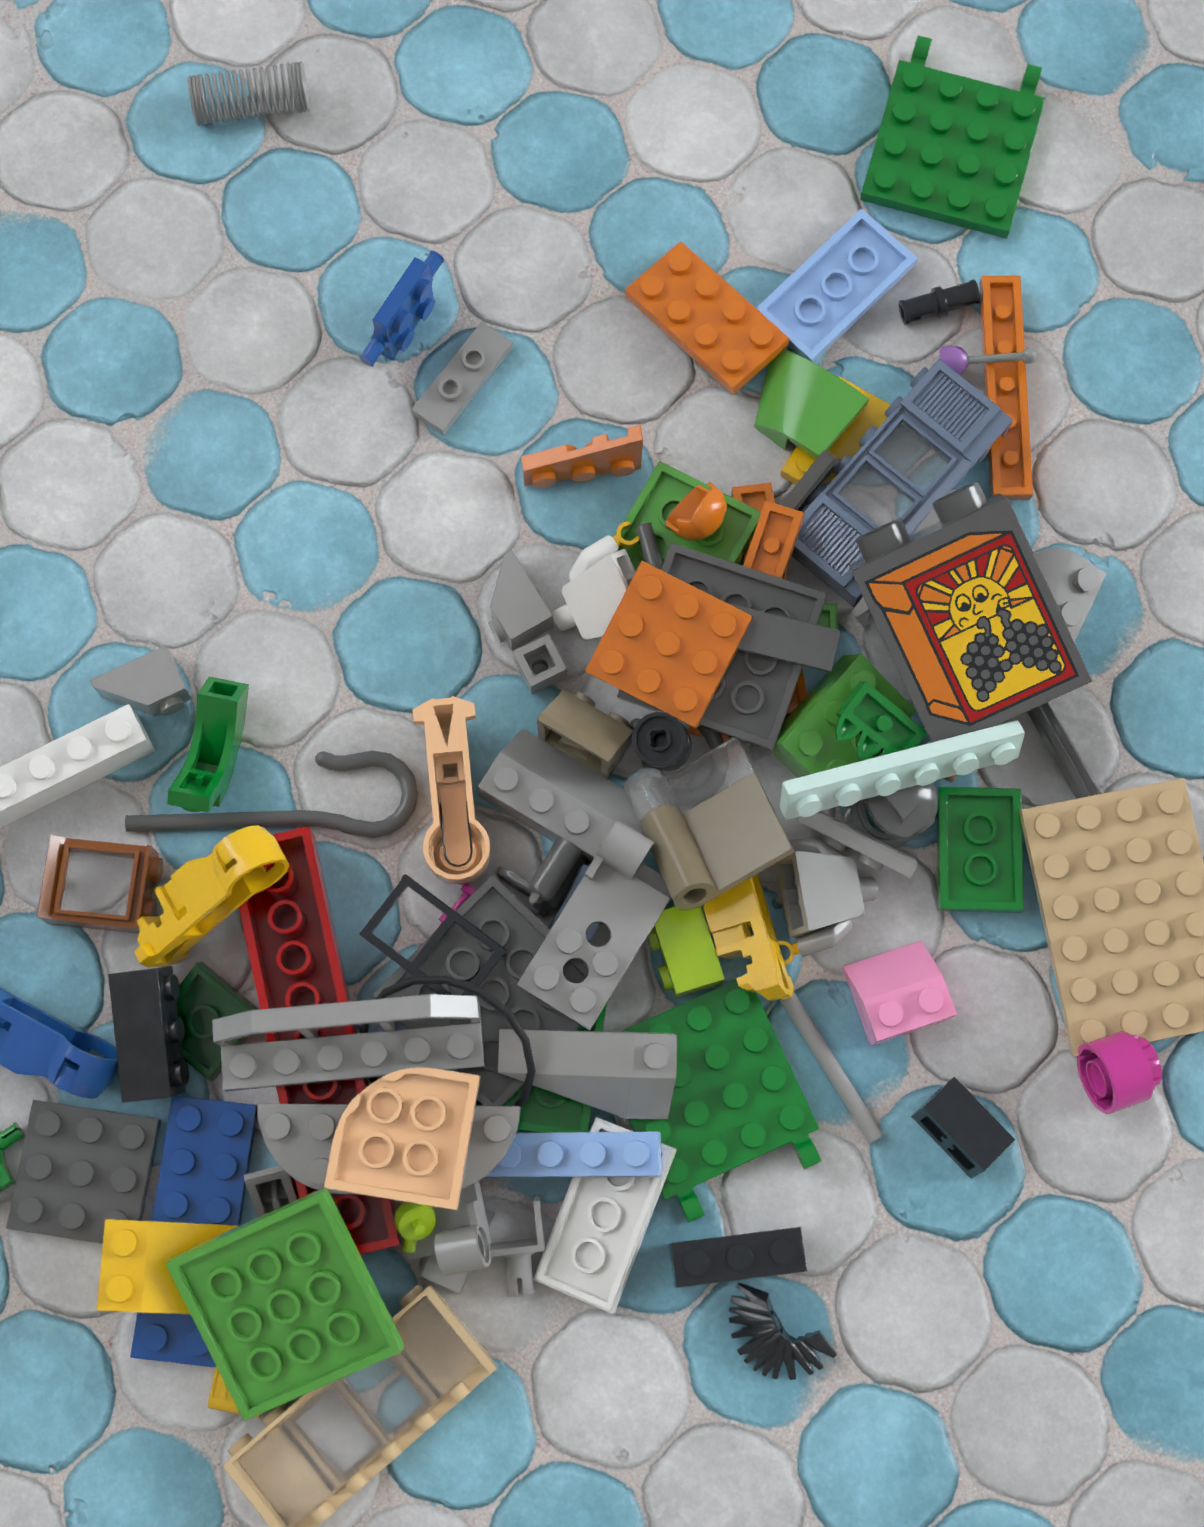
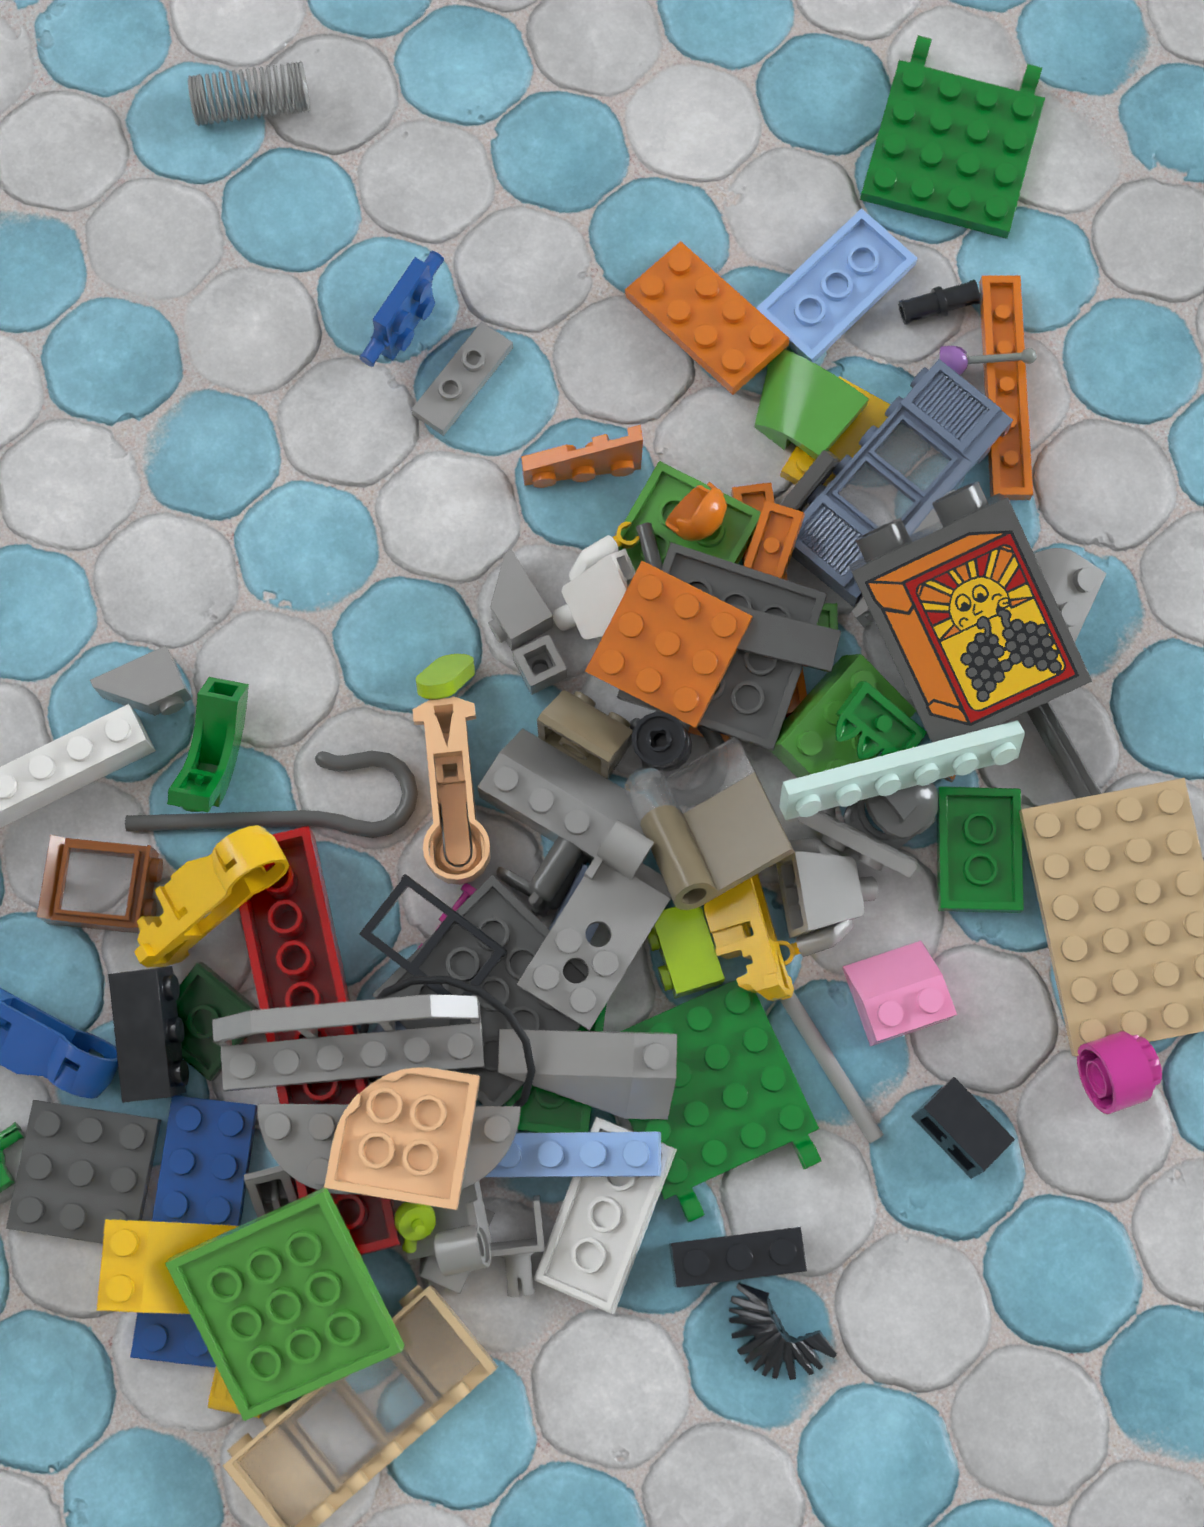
(445, 676): none -> lime tile

